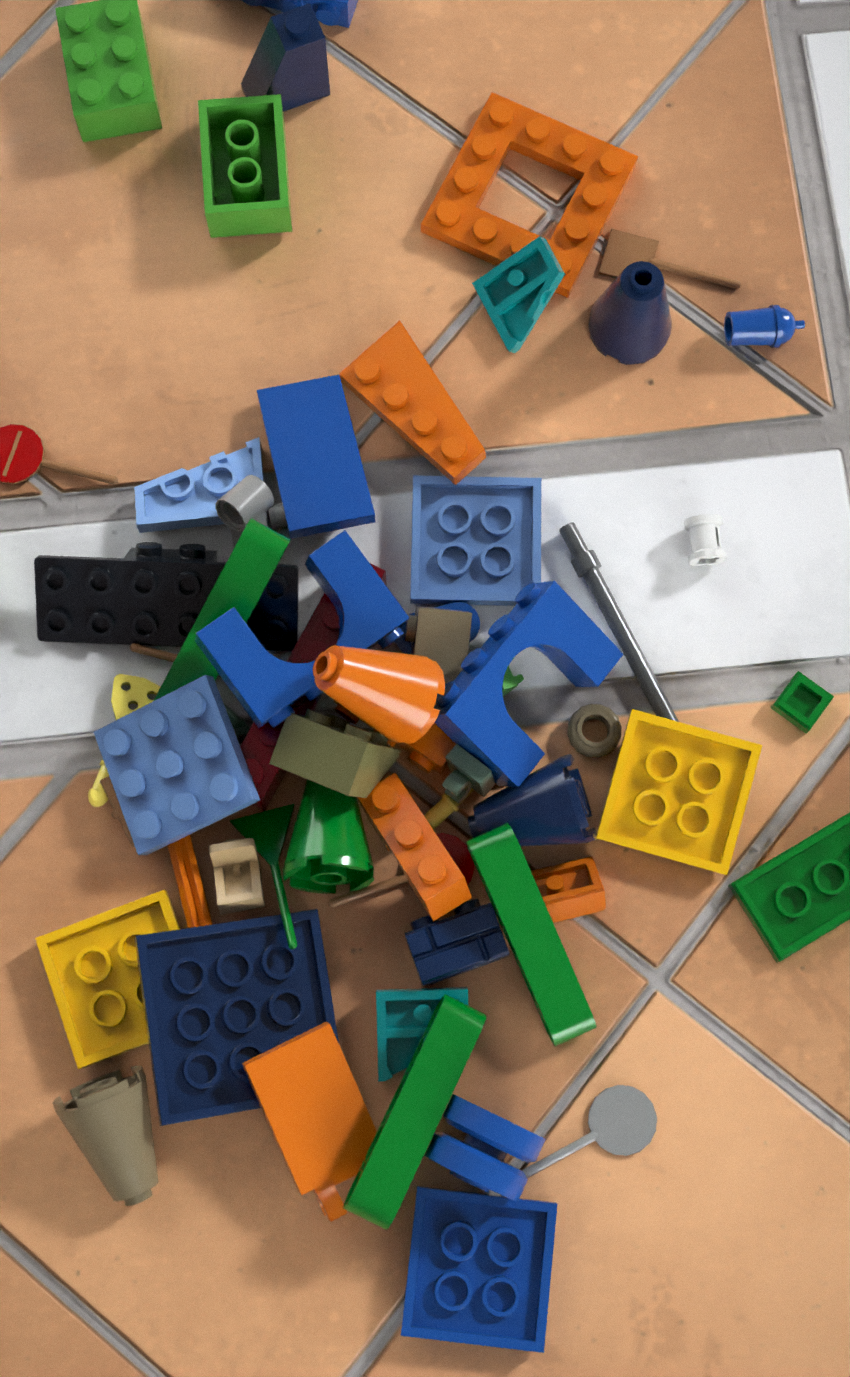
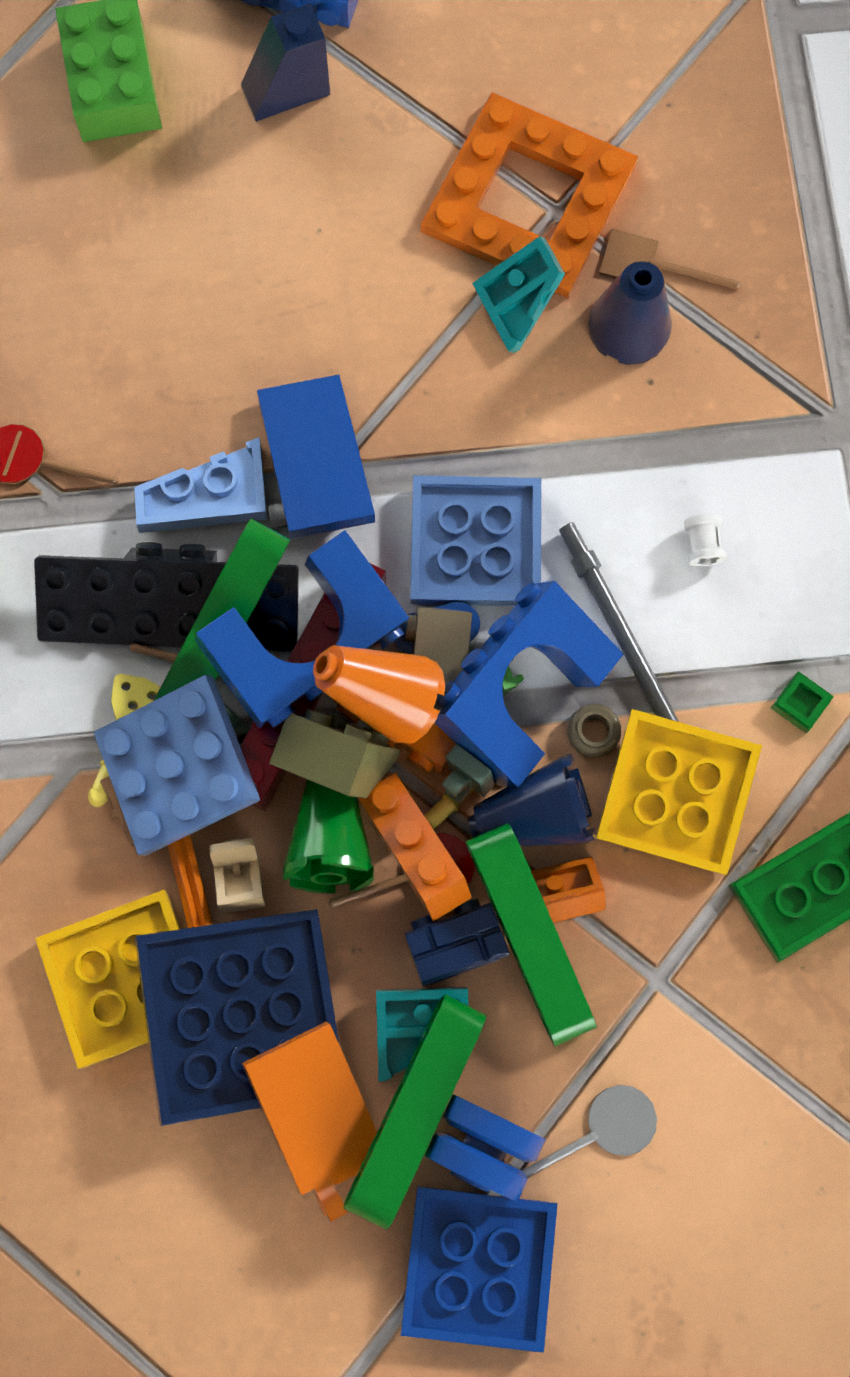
(114, 1132): dark tan cone -> none
(244, 166): bright green brick -> none
(244, 501): light grey piece -> none
(269, 835): green piece -> none
(411, 399): orange wing -> none
(760, 326): blue piece -> none

